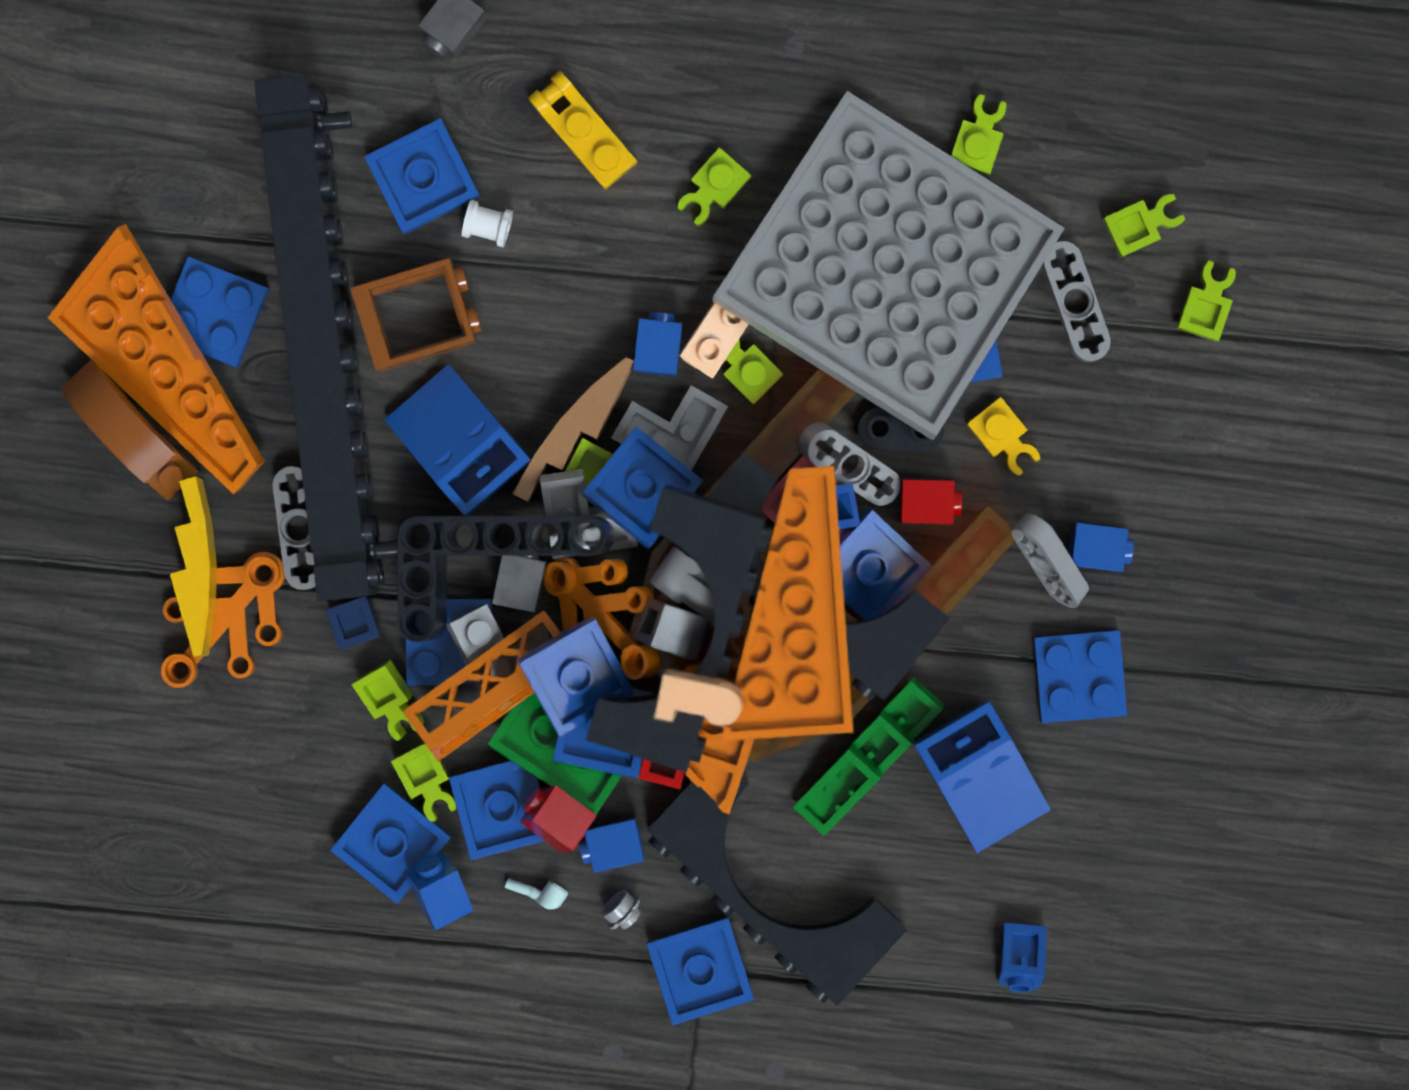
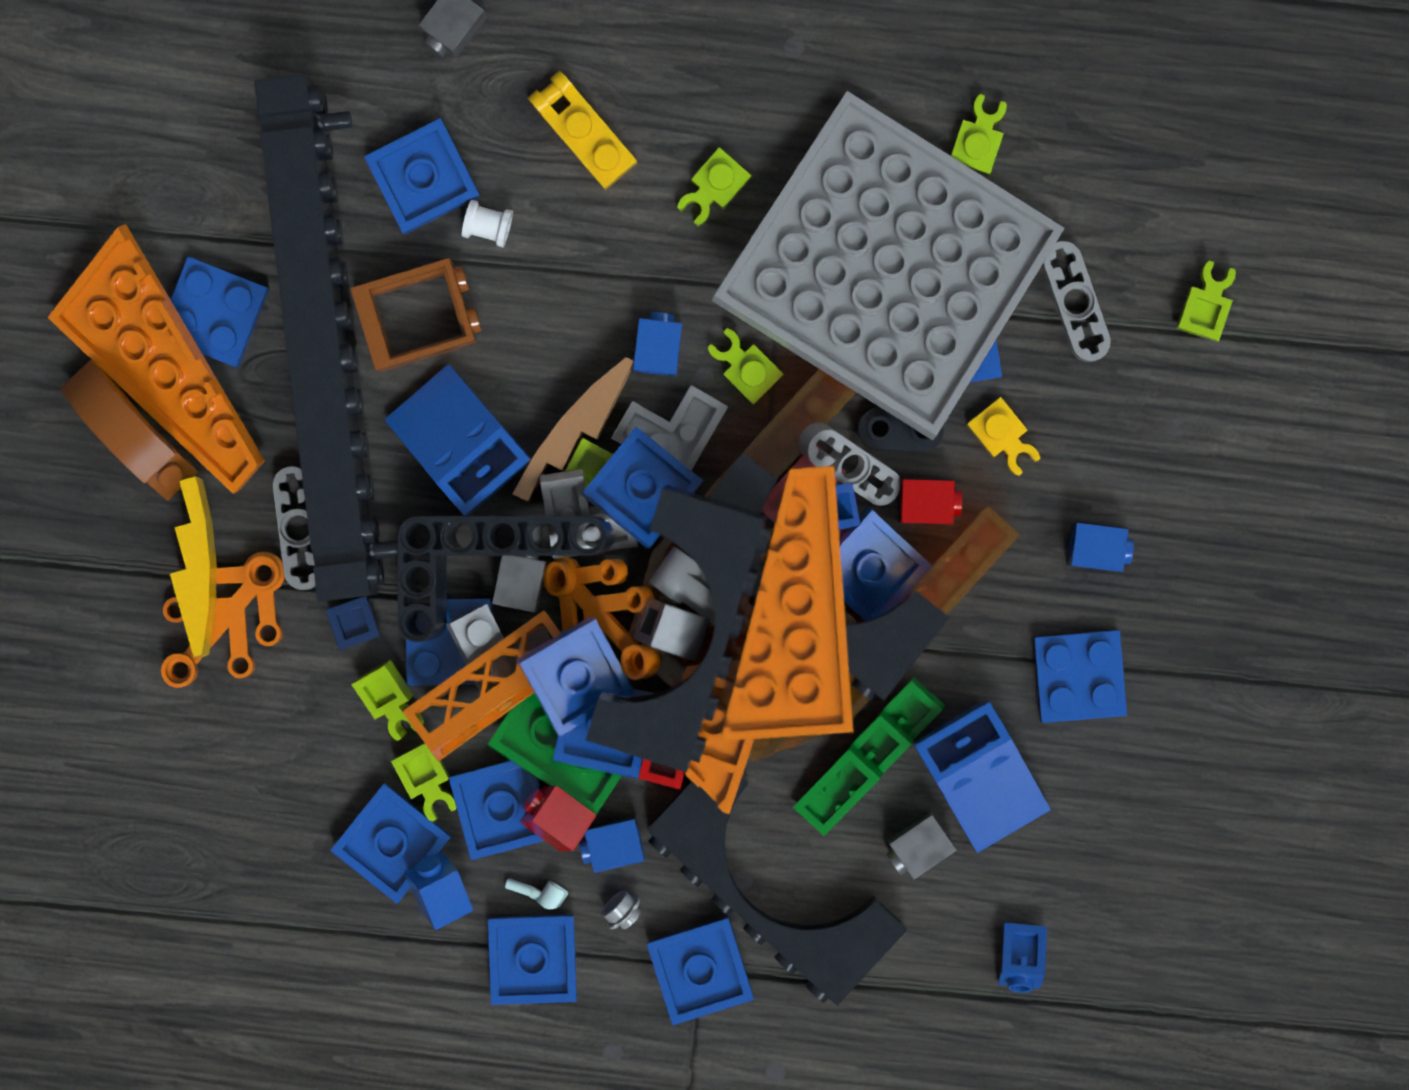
(532, 959): none -> blue plate
(698, 695): light nougat leg -> none
(713, 340): light nougat hinge -> none
(919, 846): none -> flat silver brick
(1050, 560): light grey beam -> none
(1137, 227): lime plate -> none

